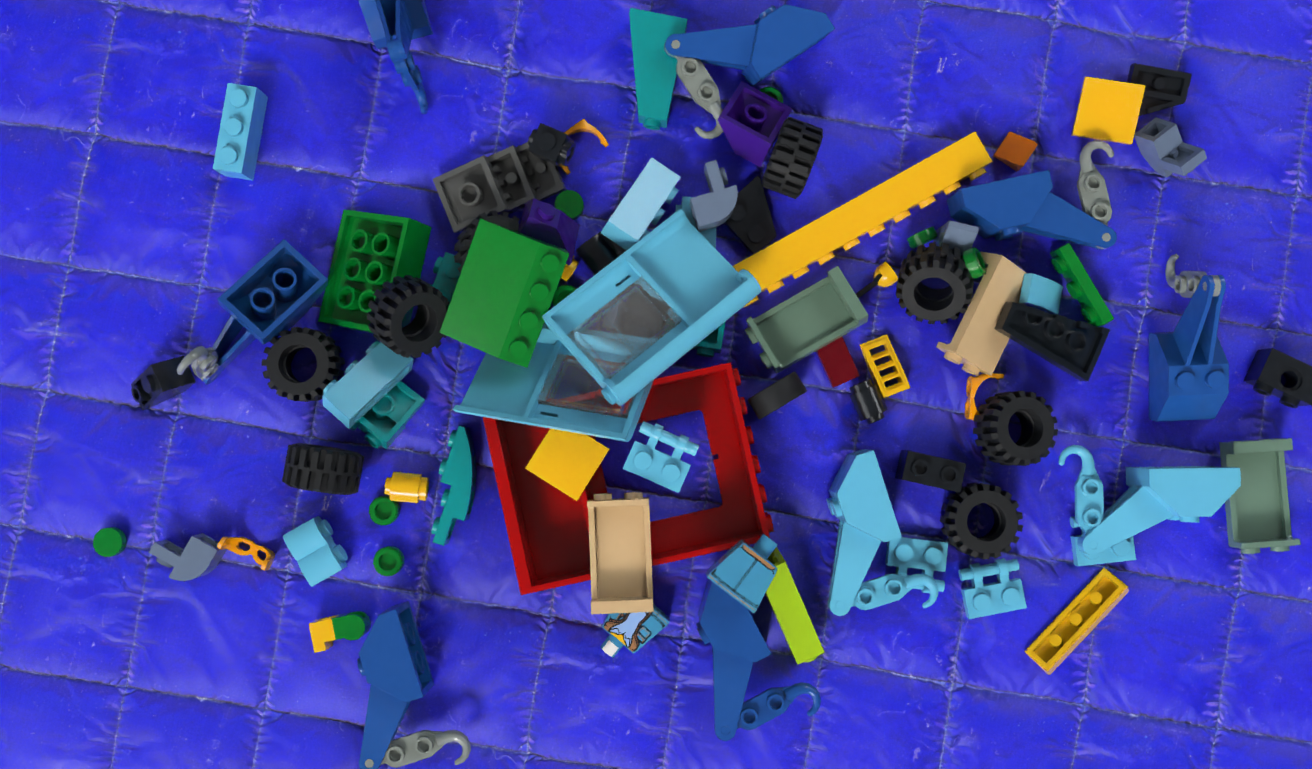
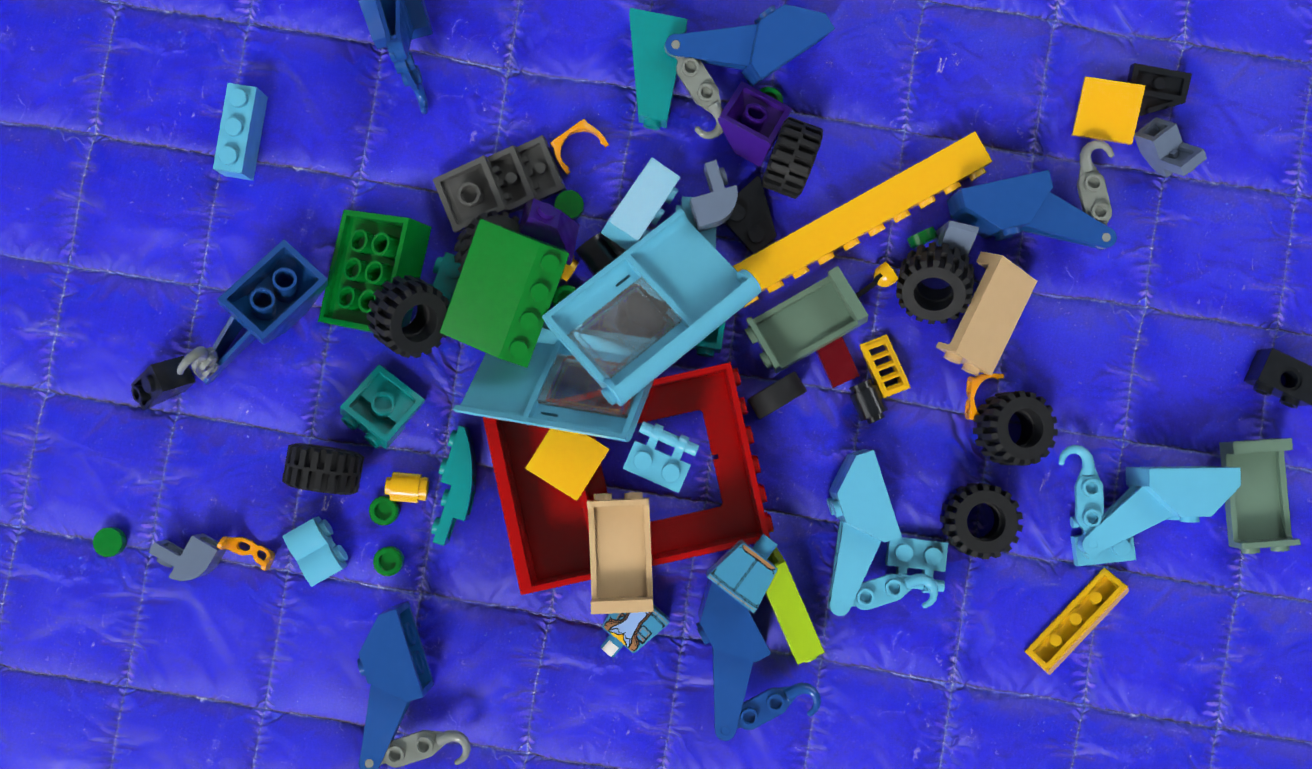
(281, 357): black tyre -> none
(346, 625): leg -> none
(365, 383): medium azure brick -> none
(551, 145): black brick -> none
(930, 470): black brick -> none
(974, 262): green tile -> none
(992, 597): medium azure plate -> none
(1015, 150): orange slope -> none
(1041, 293): medium azure slope -> none
(1059, 340): black wing -> none
(1080, 286): green plate -> none
(1189, 364): blue slope -> none

